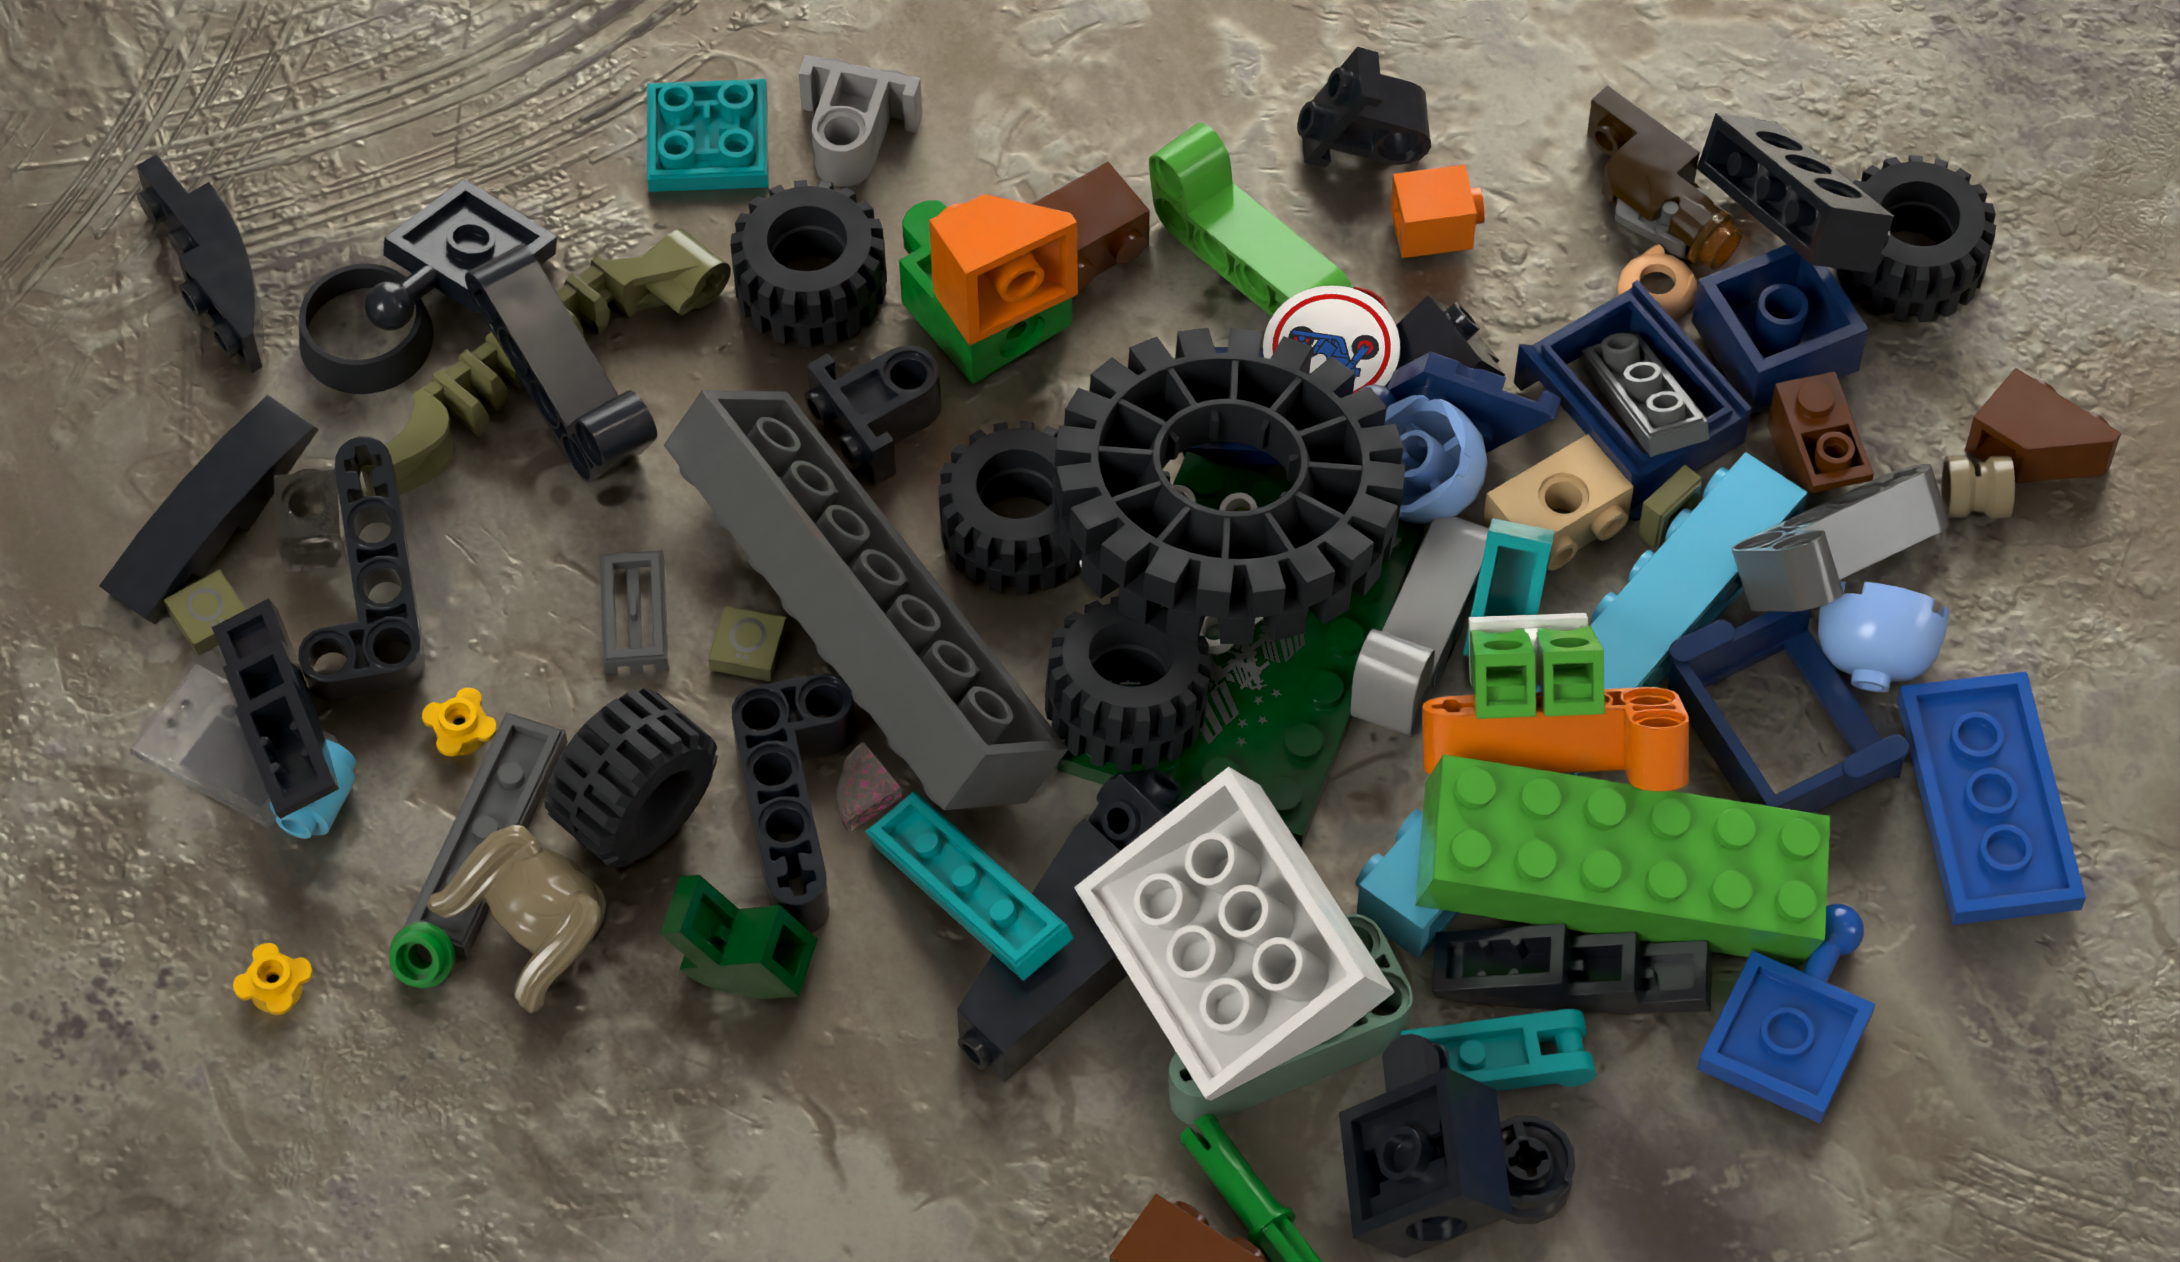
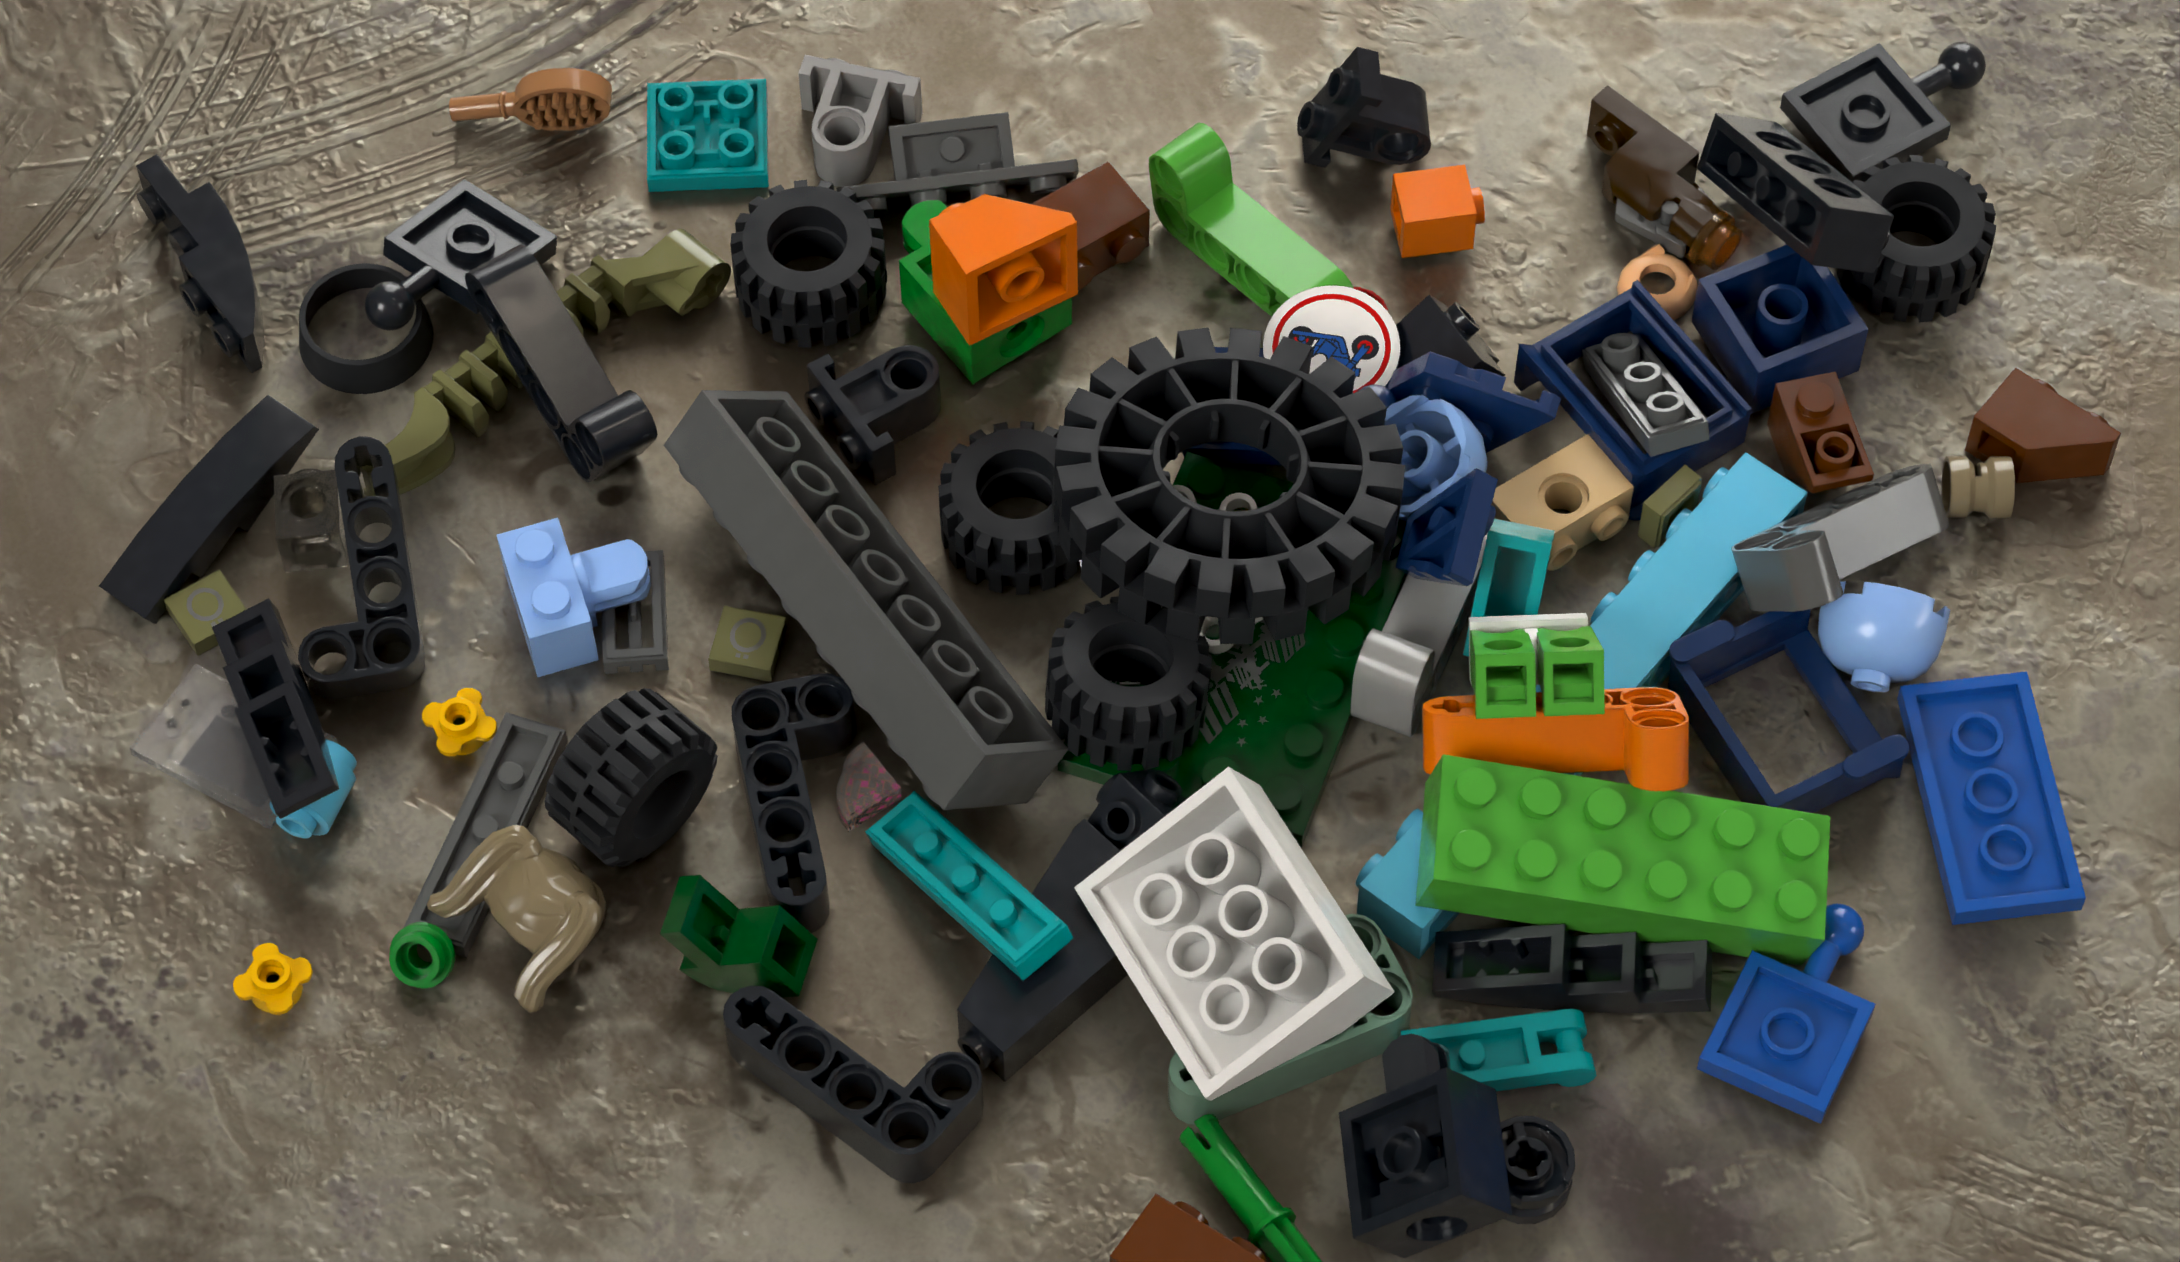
(545, 100): none -> medium nougat piece
(563, 592): none -> light blue brick
(846, 1075): none -> black beam
(958, 158): none -> dark grey bracket
(1448, 532): none -> dark blue wing
(1875, 110): none -> black plate

